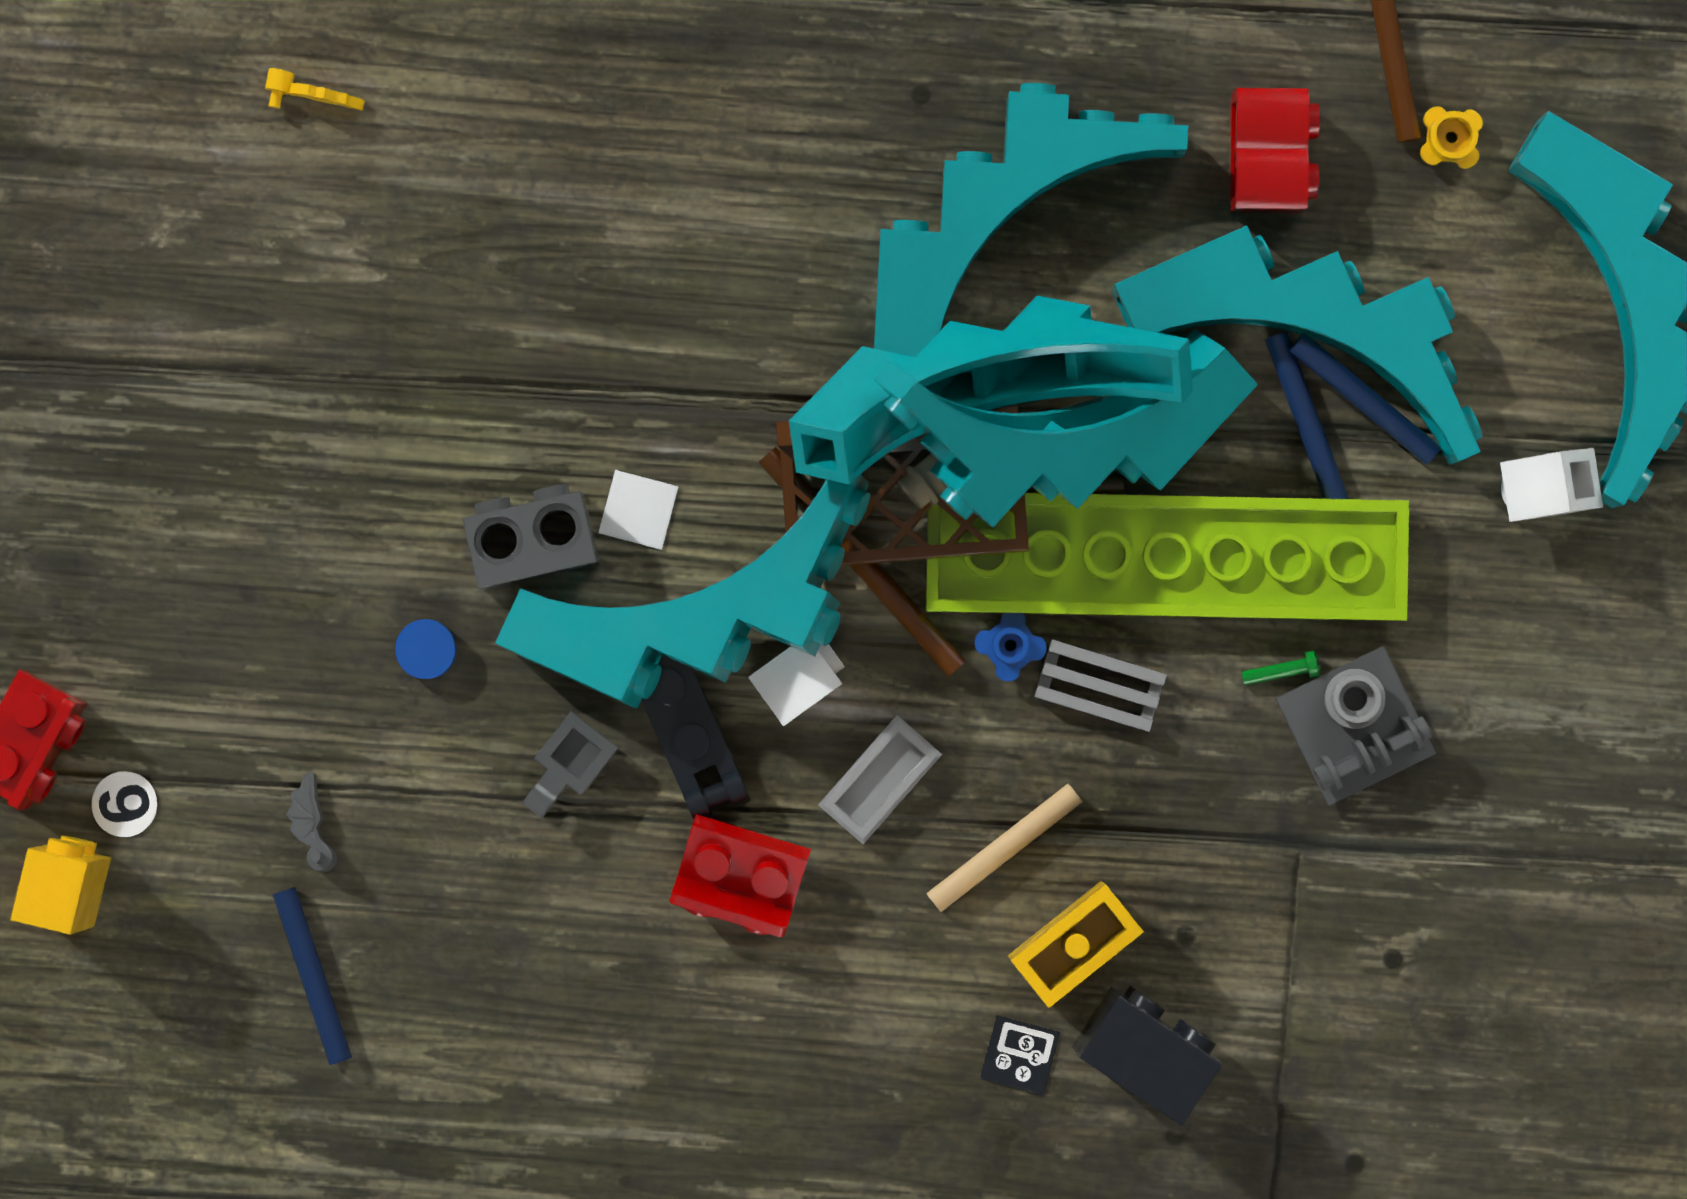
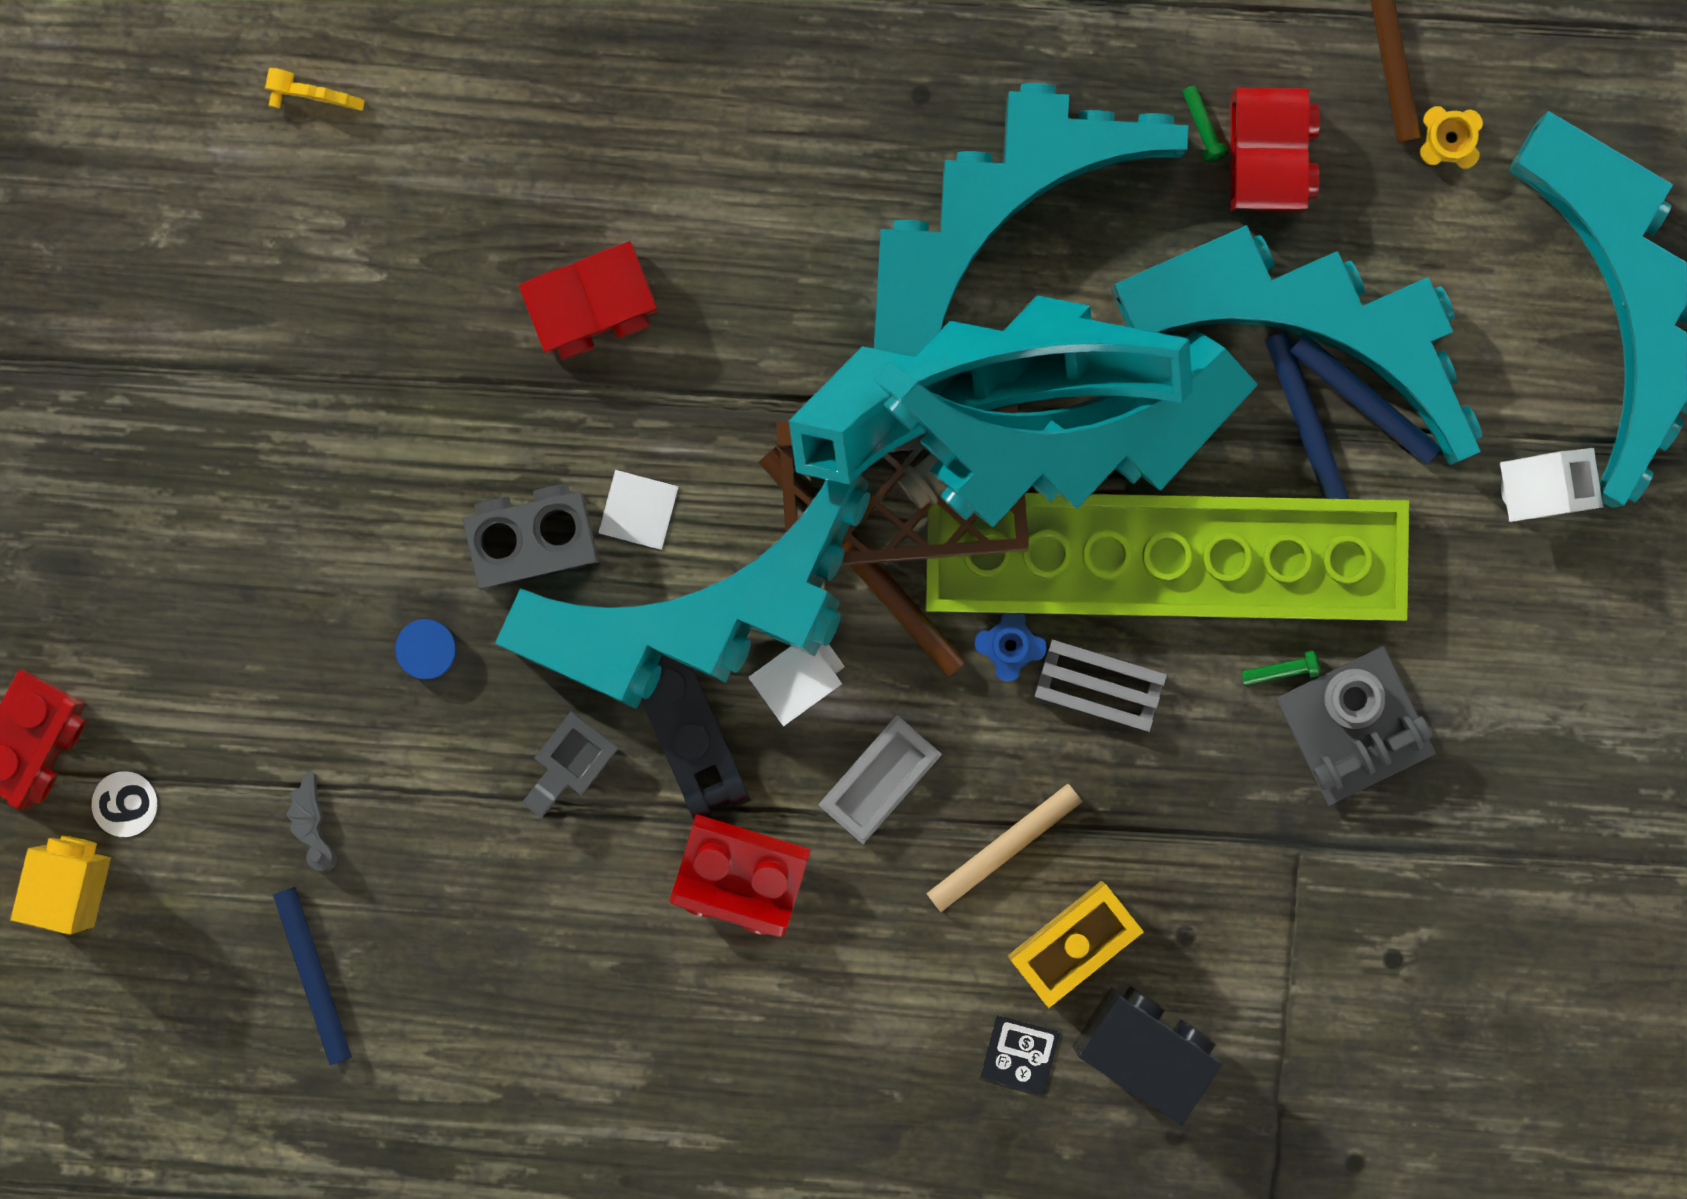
(588, 300): none -> red brick
(1214, 150): none -> green piece

